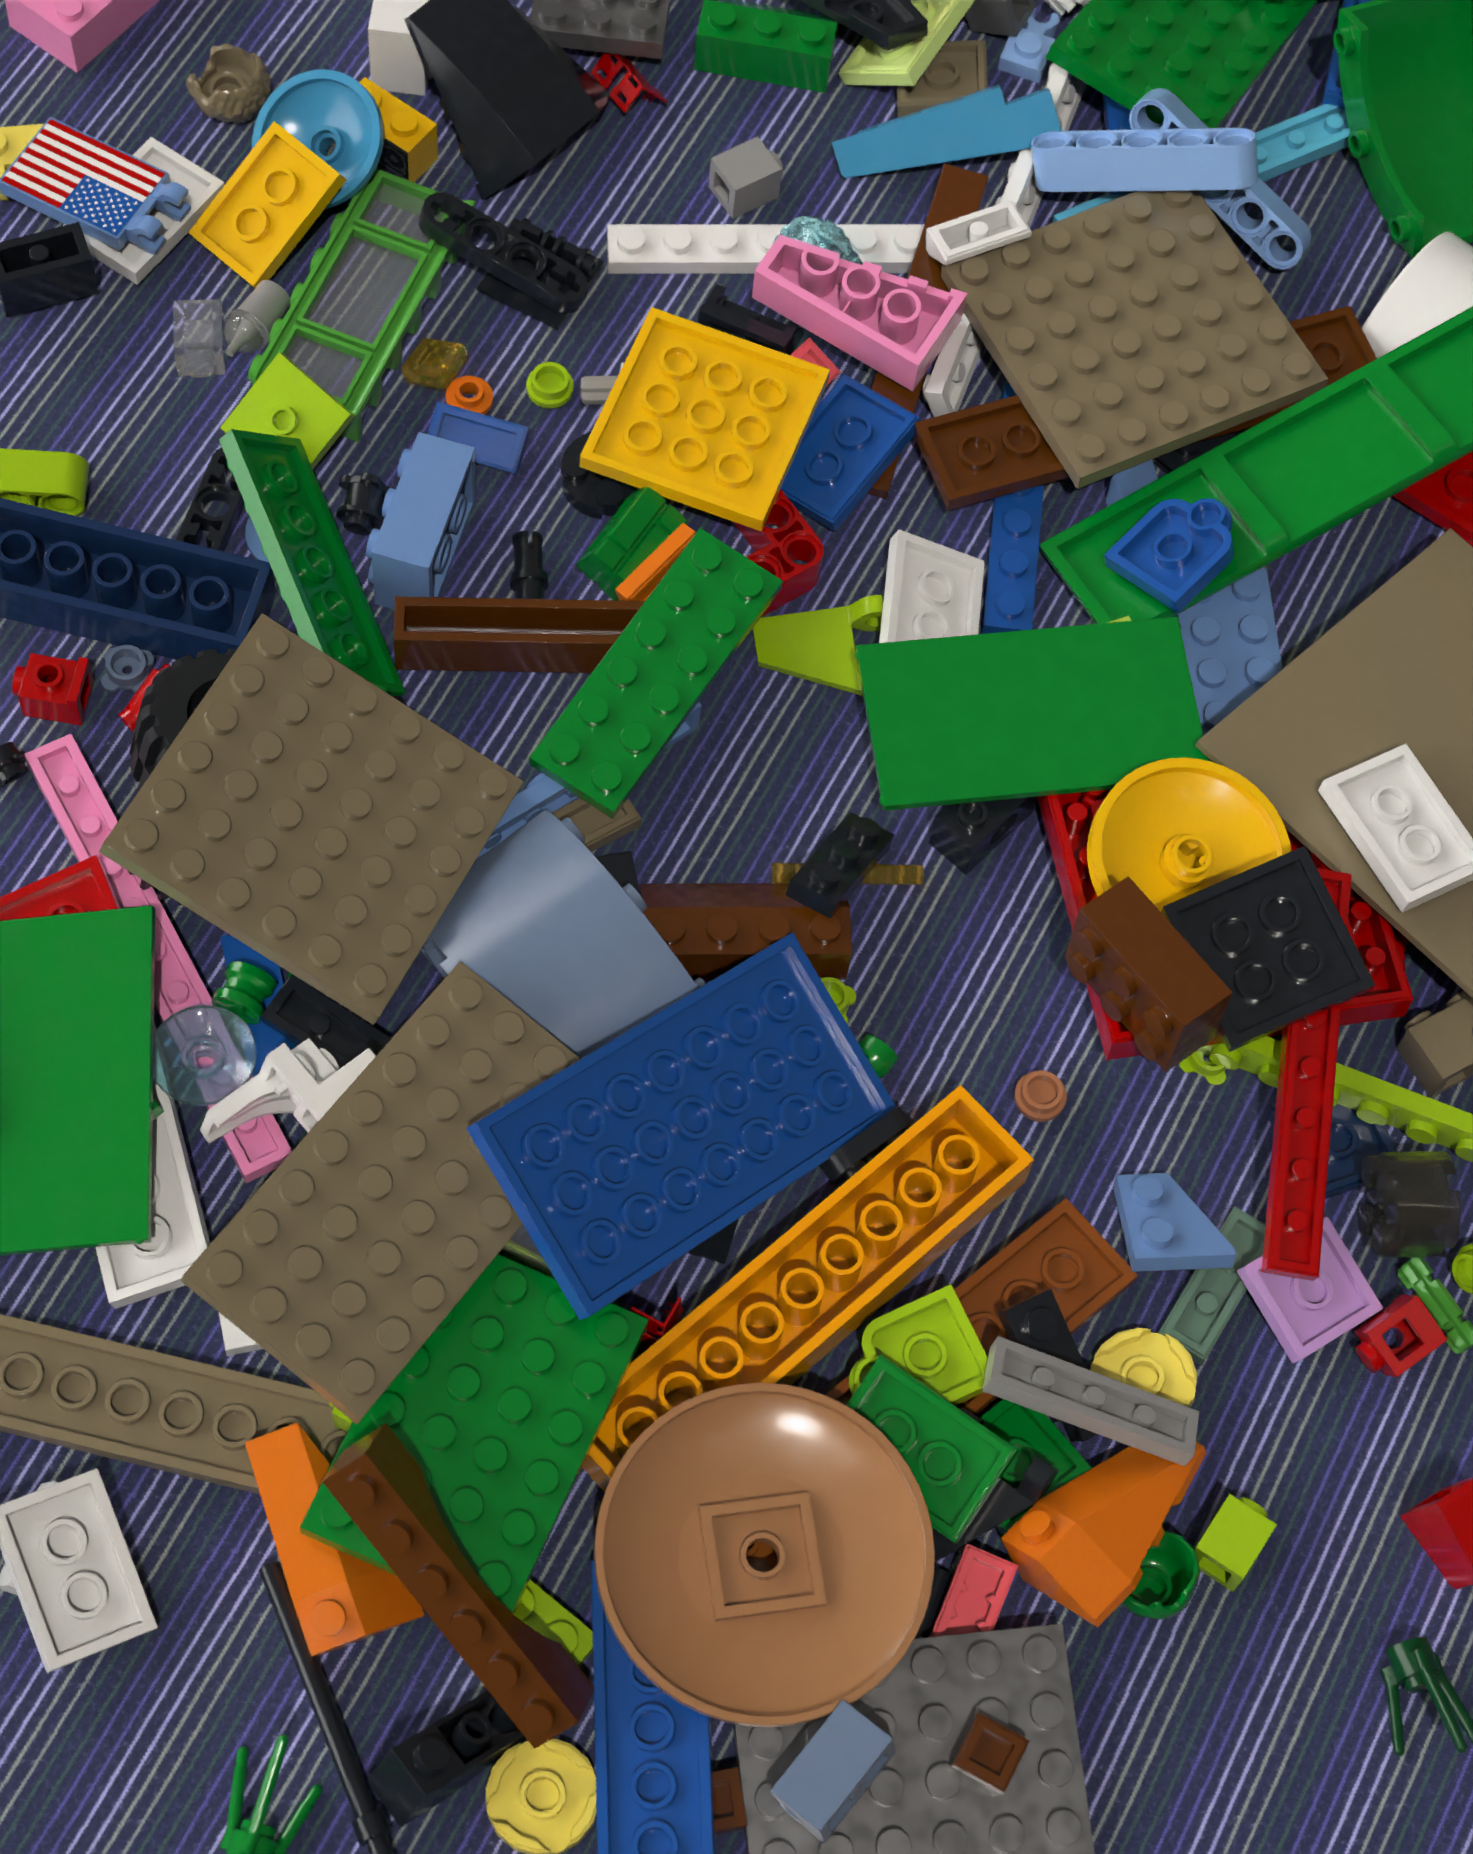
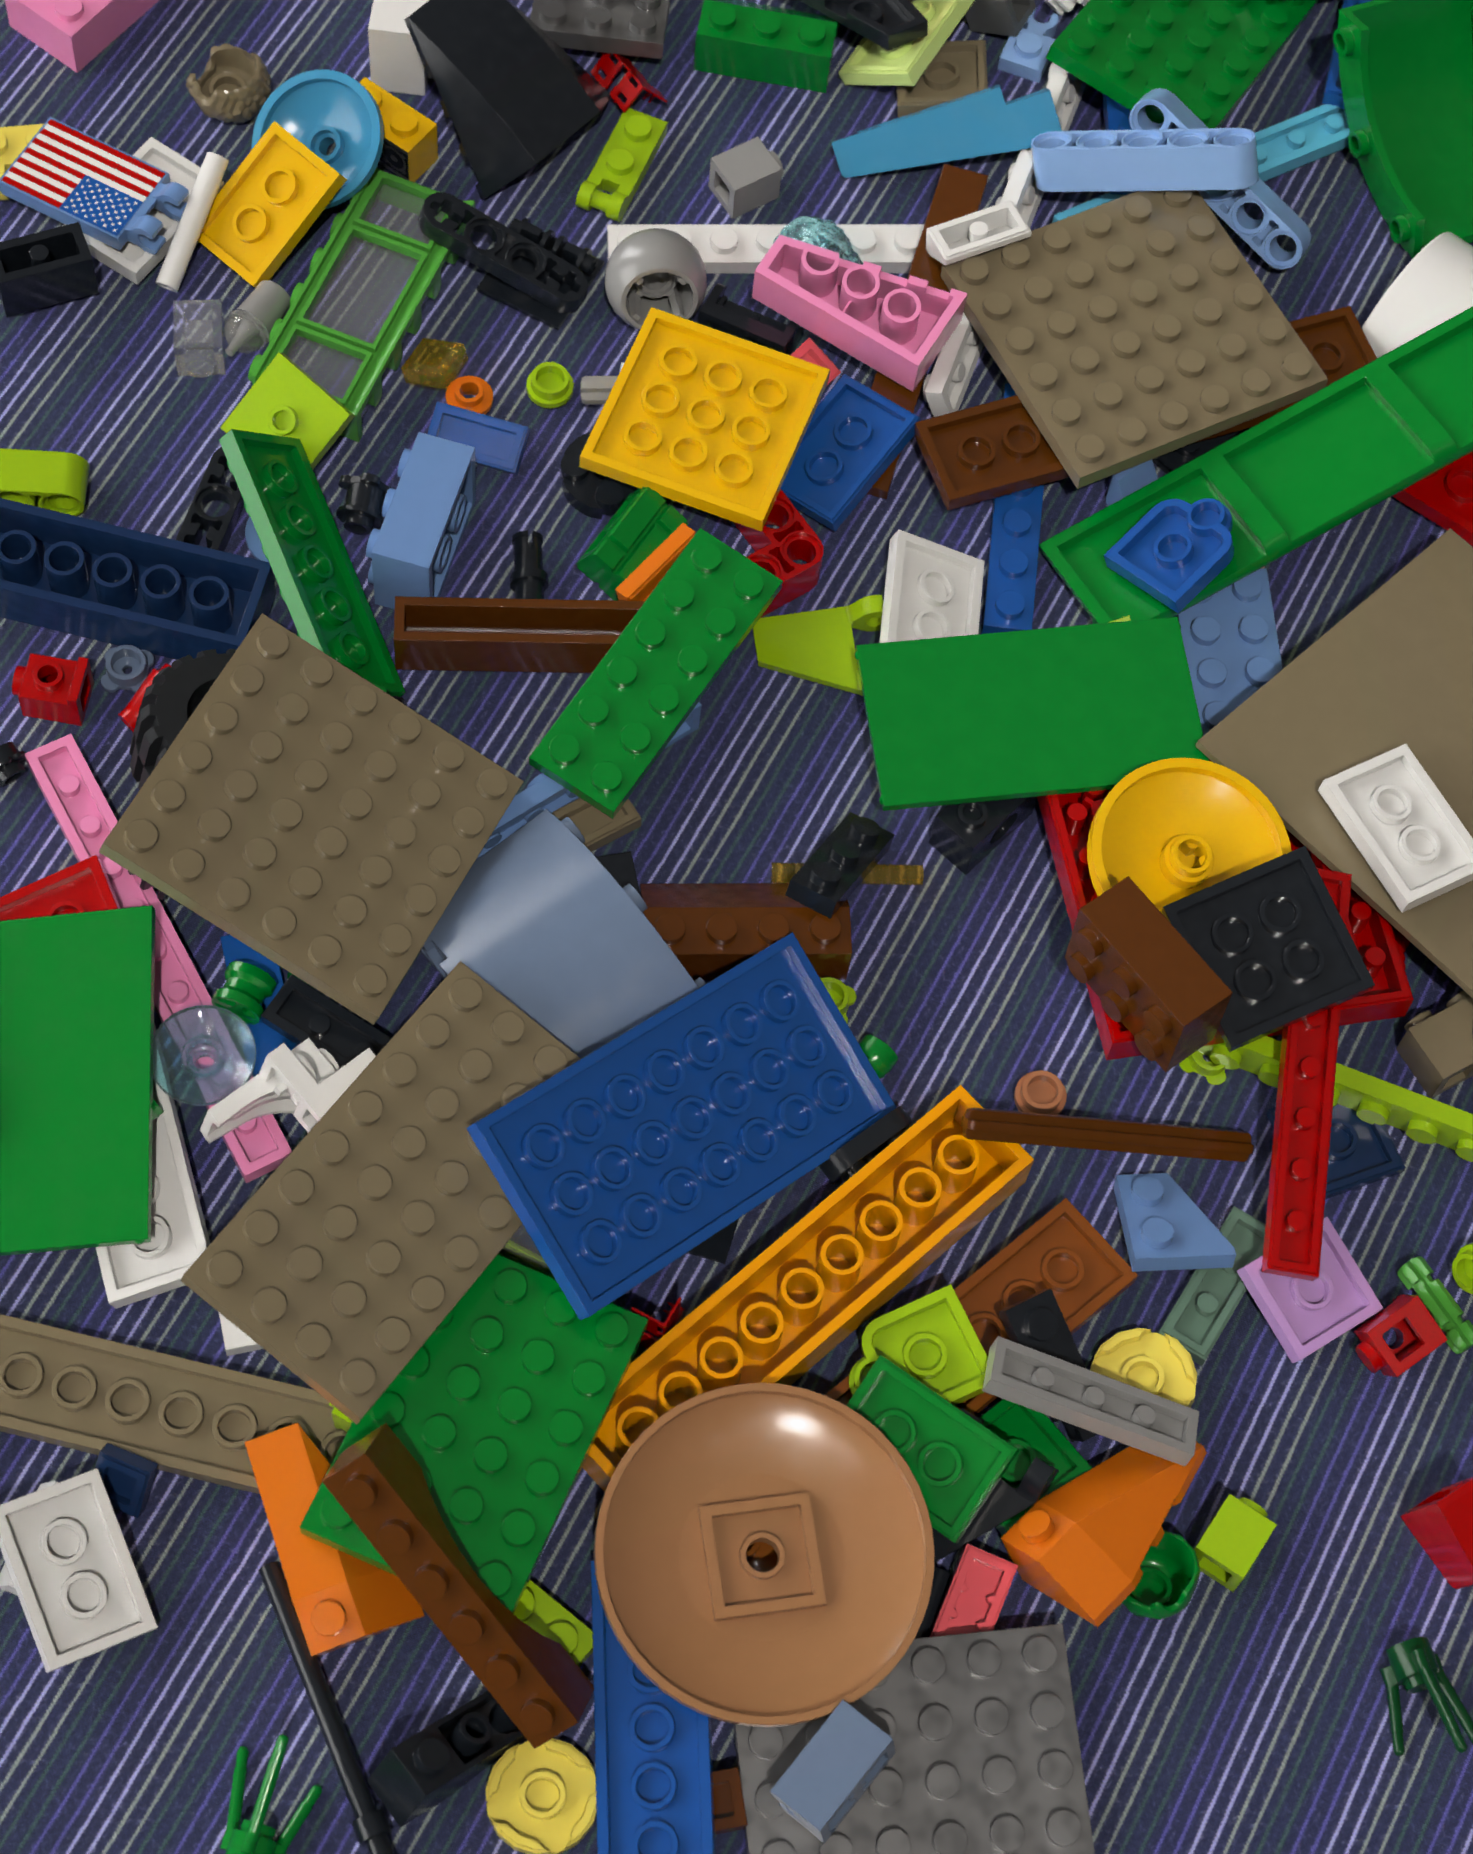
(126, 1478): none -> dark blue tile
(192, 221): none -> white piece
(622, 164): none -> lime plate
(655, 271): none -> light grey wheel
(990, 1753): reddish brown tile -> none
(1106, 1135): none -> reddish brown axle
(1410, 1204): clear smoke brick -> none

